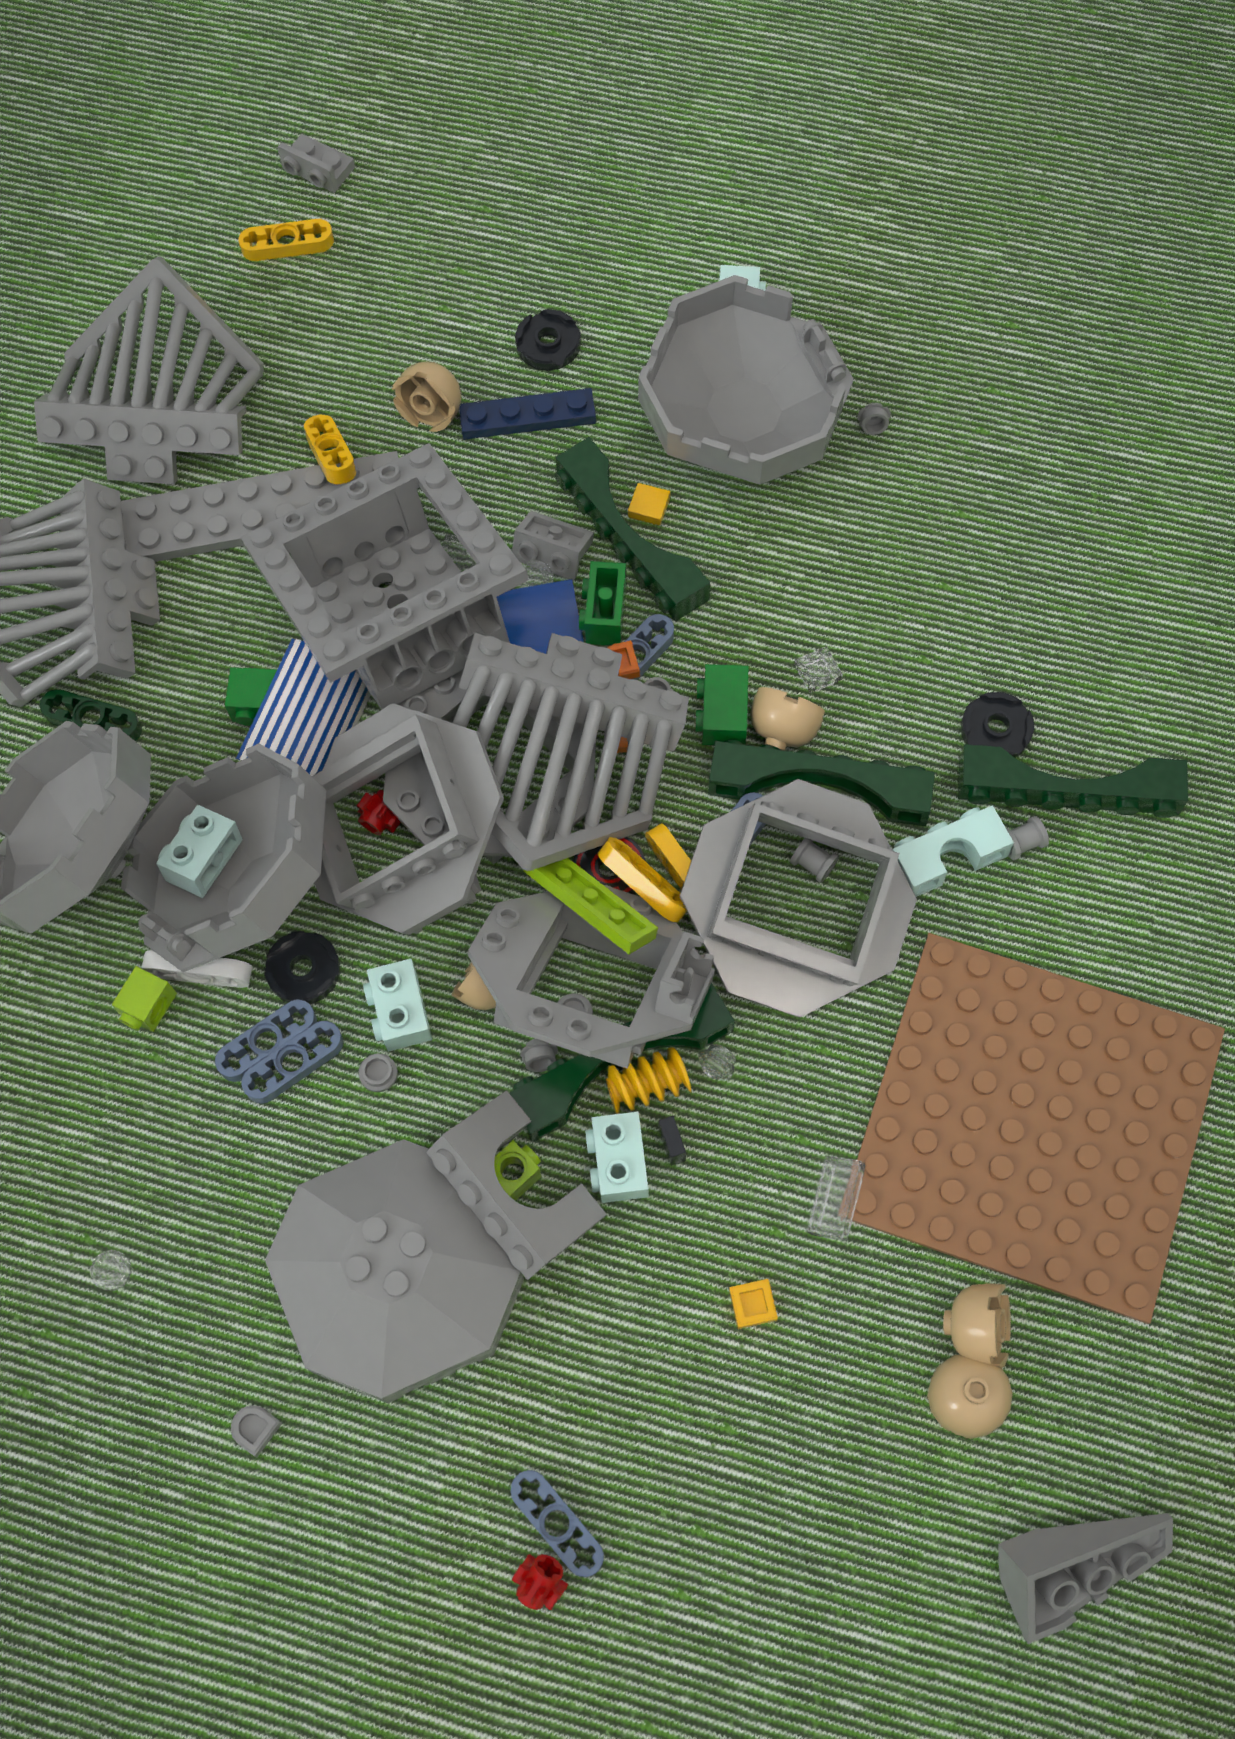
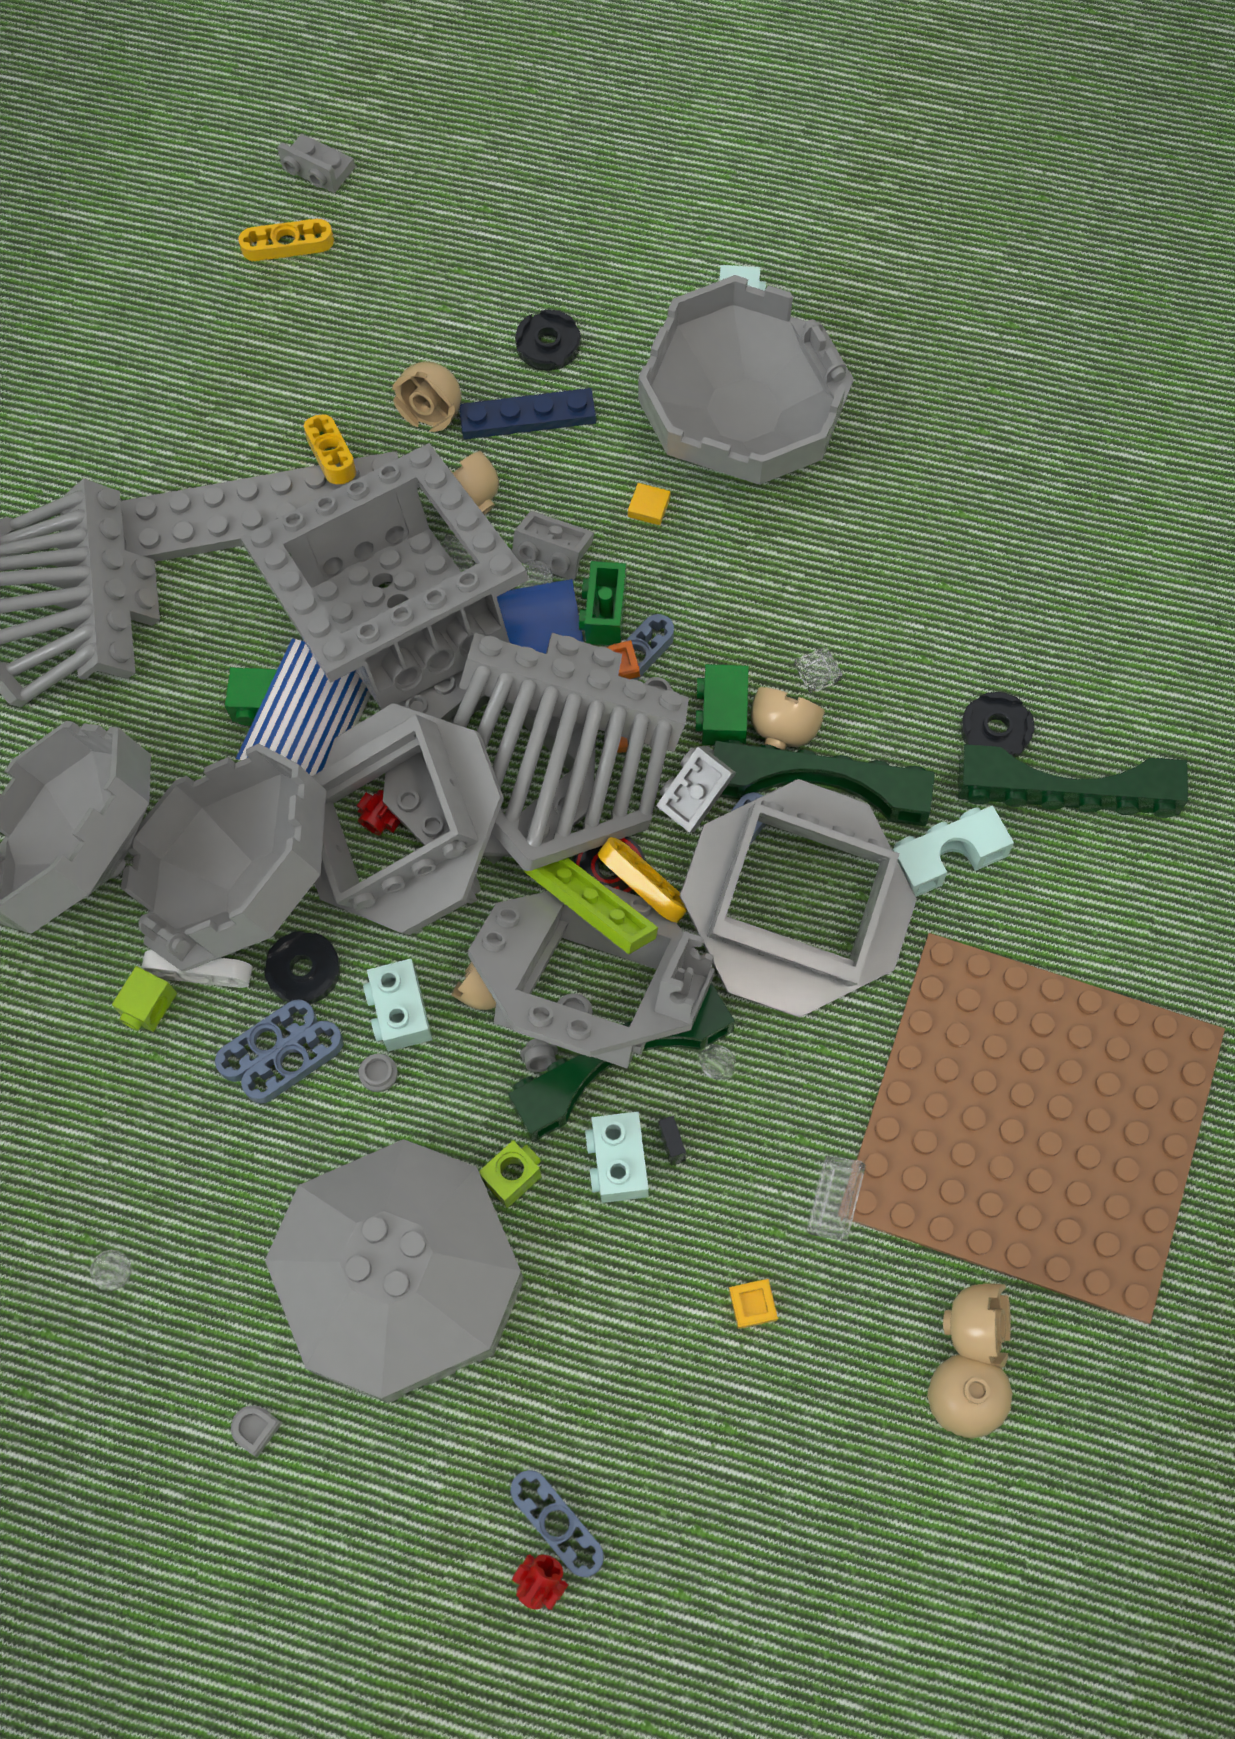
(81, 705): dark green beam -> none
(140, 431): light grey plate -> none
(199, 851): light aqua brick -> none
(479, 480): none -> tan cylinder
(525, 1234): light grey arch -> none
(647, 1079): yellow piece -> none
(669, 853): yellow beam -> none
(671, 578): dark green arch -> none
(695, 788): none -> light grey bracket
(814, 859): light grey bush -> none
(874, 418): light grey plate -> none
(1028, 837): light grey bush -> none
(1066, 1567): light grey wedge -> none

